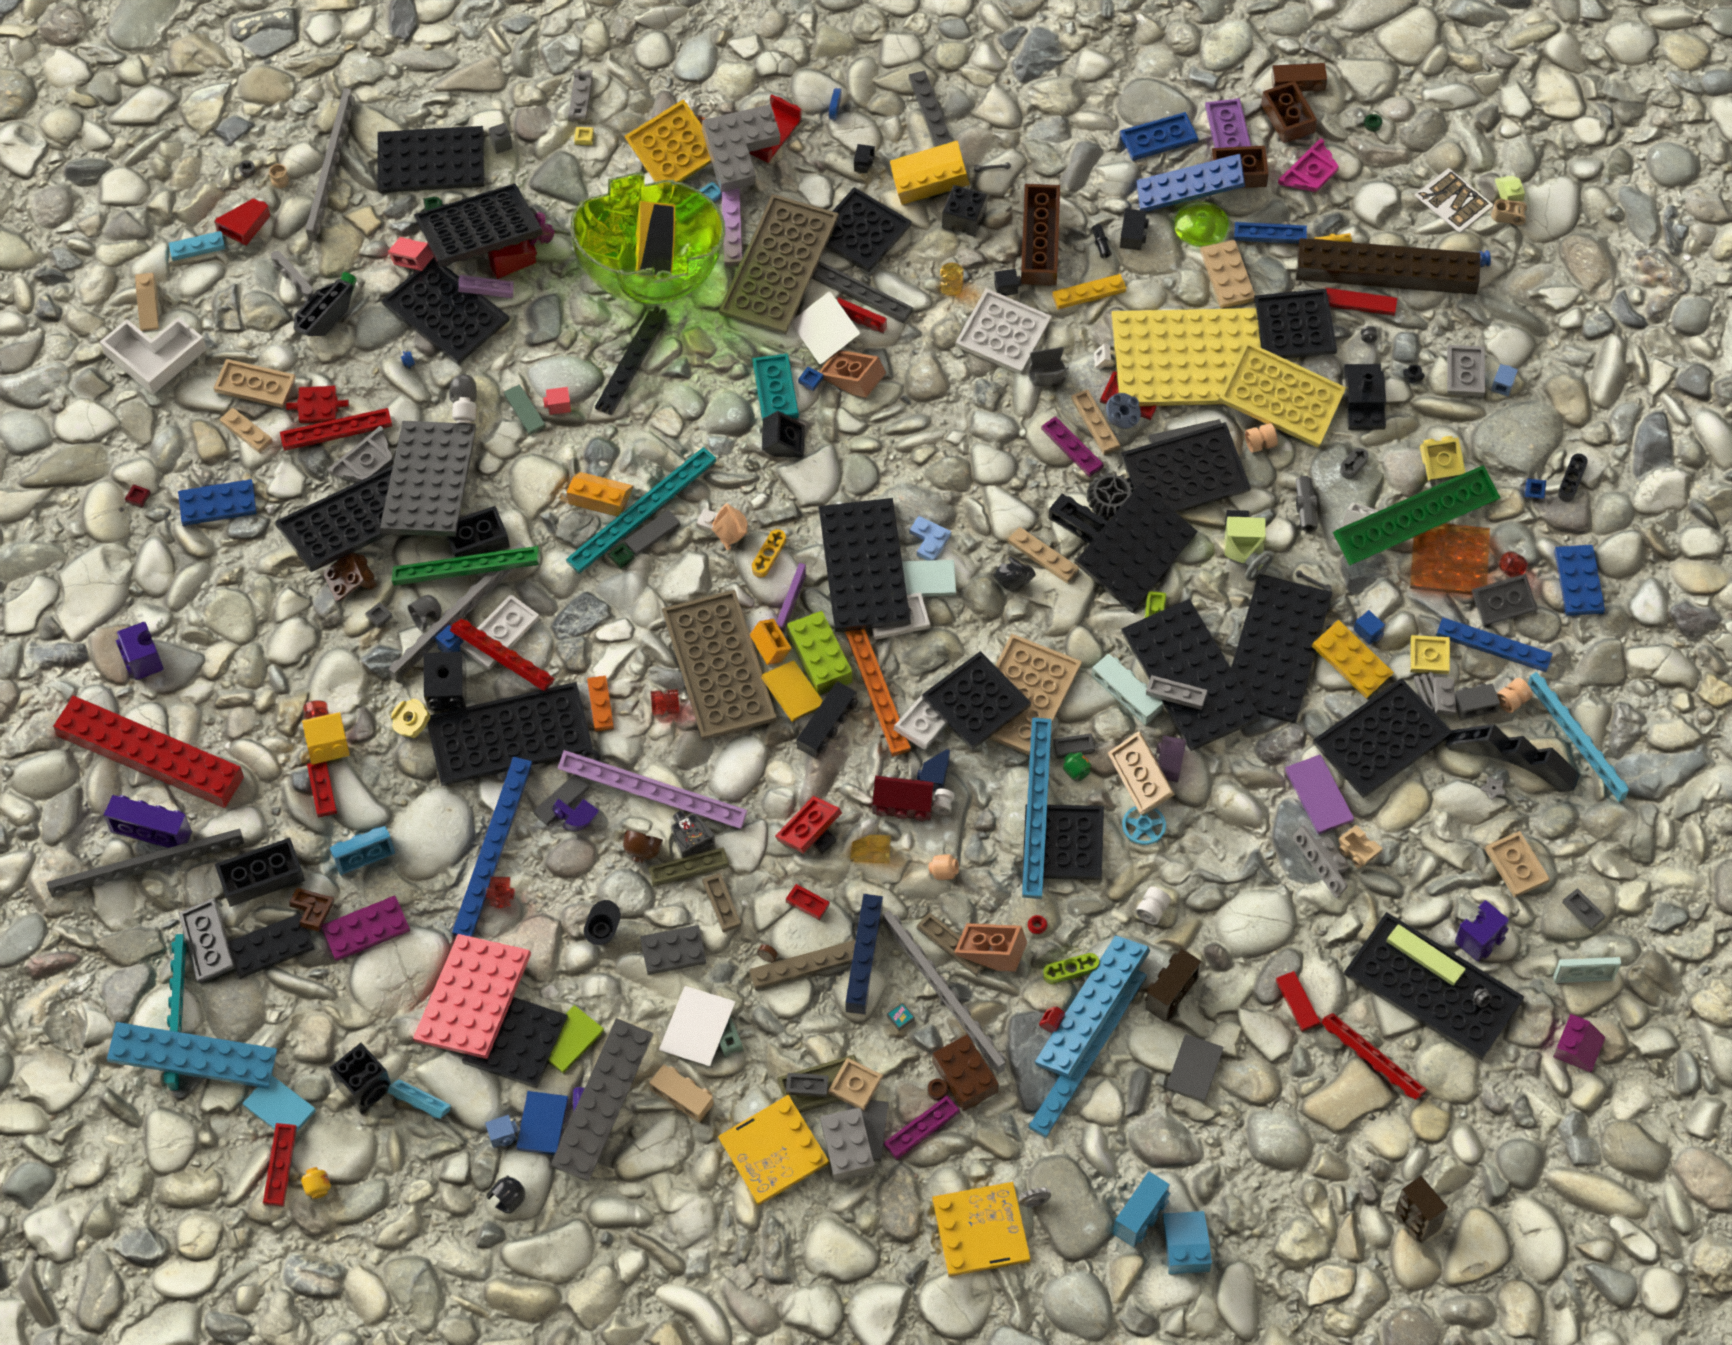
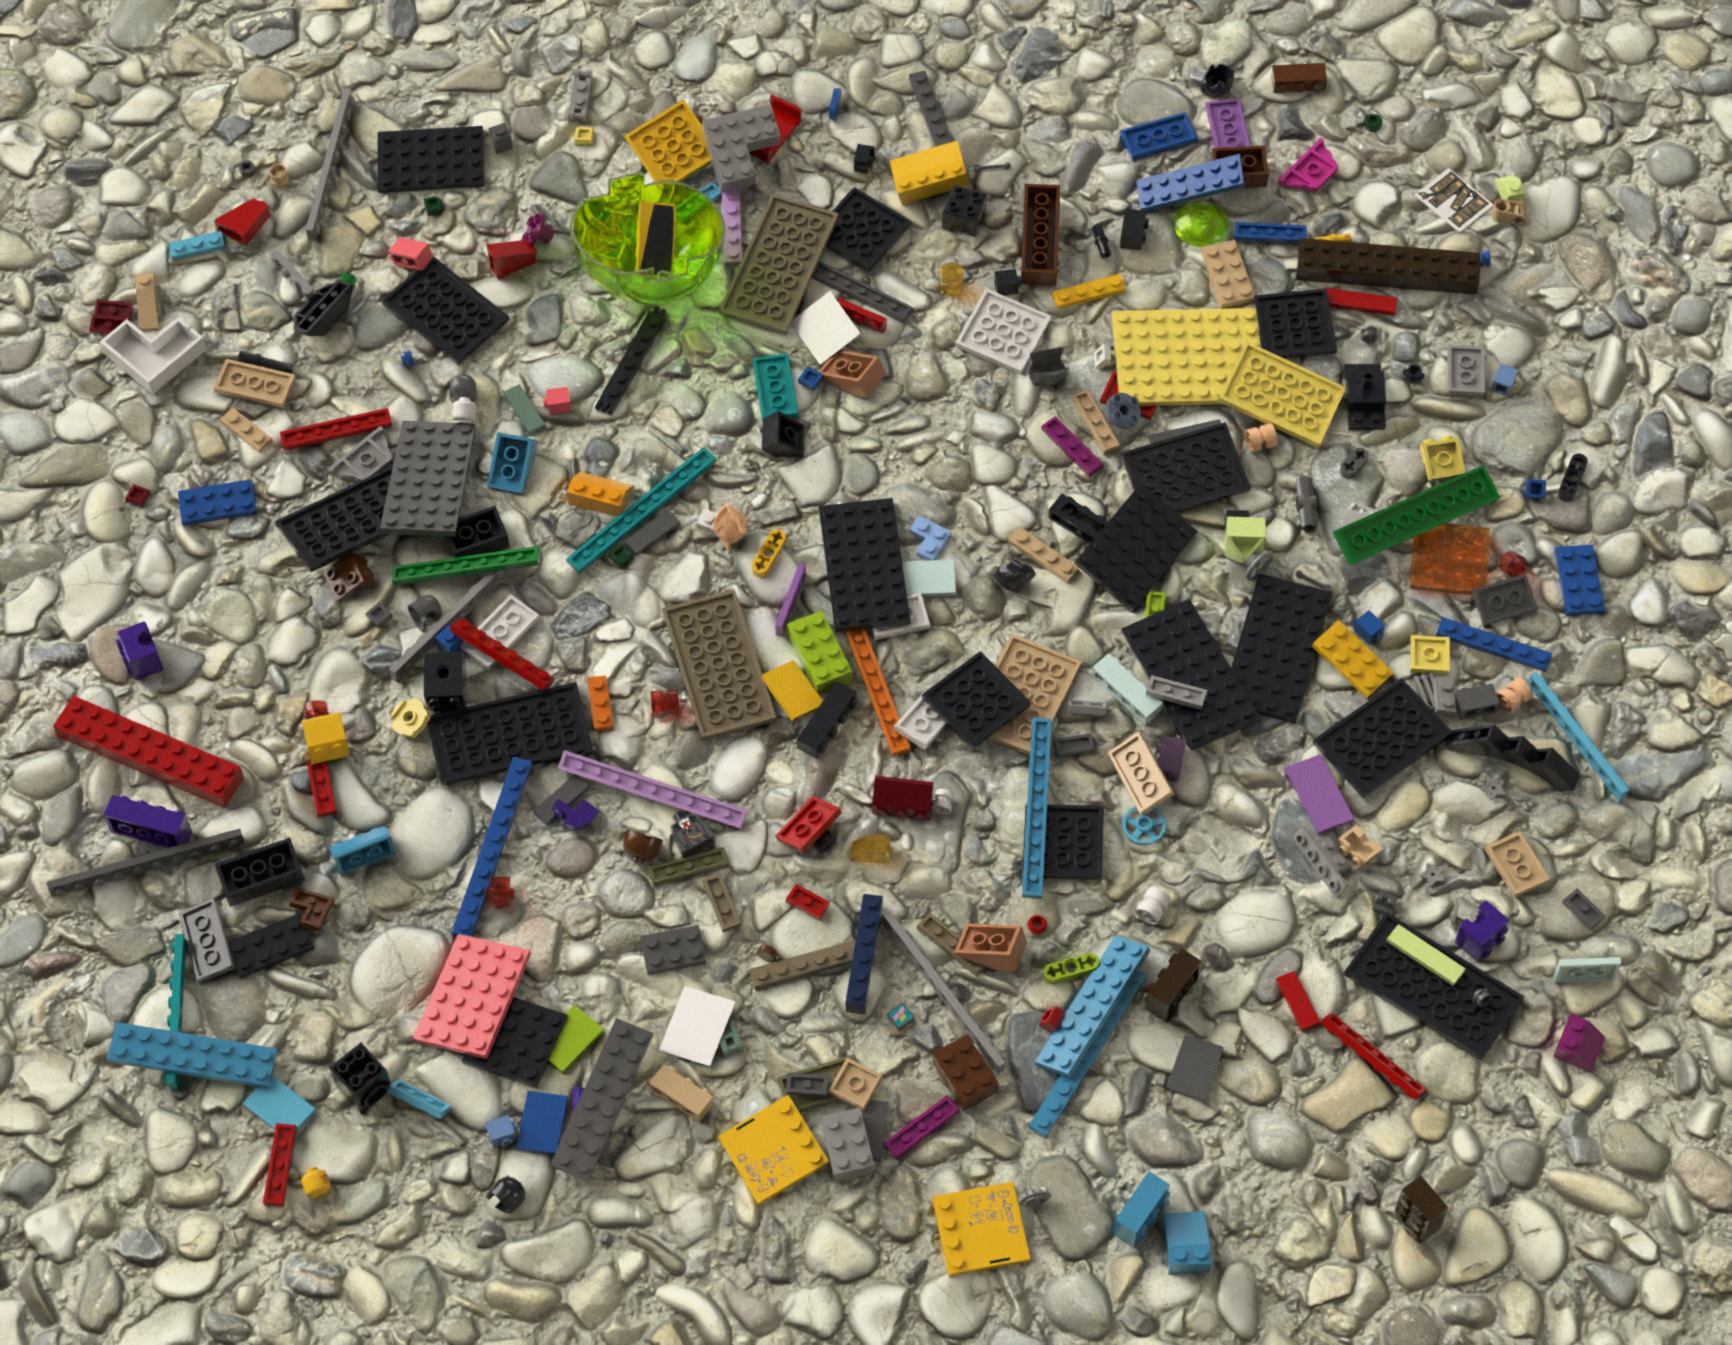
(109, 315): none -> dark red slope
(258, 360): none -> black pin
(317, 404): red plate -> none
(365, 928): magenta plate -> none
(478, 225): black plate -> none
(486, 286): lavender tile -> none
(511, 462): none -> dark azure slope
(602, 922): black piece -> none
(770, 641): light orange brick -> none
(935, 770): dark blue slope -> none
(937, 1089): reddish brown tile -> none
(944, 867): light nougat head -> none
(1077, 766): green head -> none
(1079, 707): none -> light grey plate
(1101, 489): dark grey gear -> none
(1217, 80): none -> black hair
(1289, 112): reddish brown brick -> none
(1384, 903): none -> dark grey tile
(1431, 880): none -> light grey plate

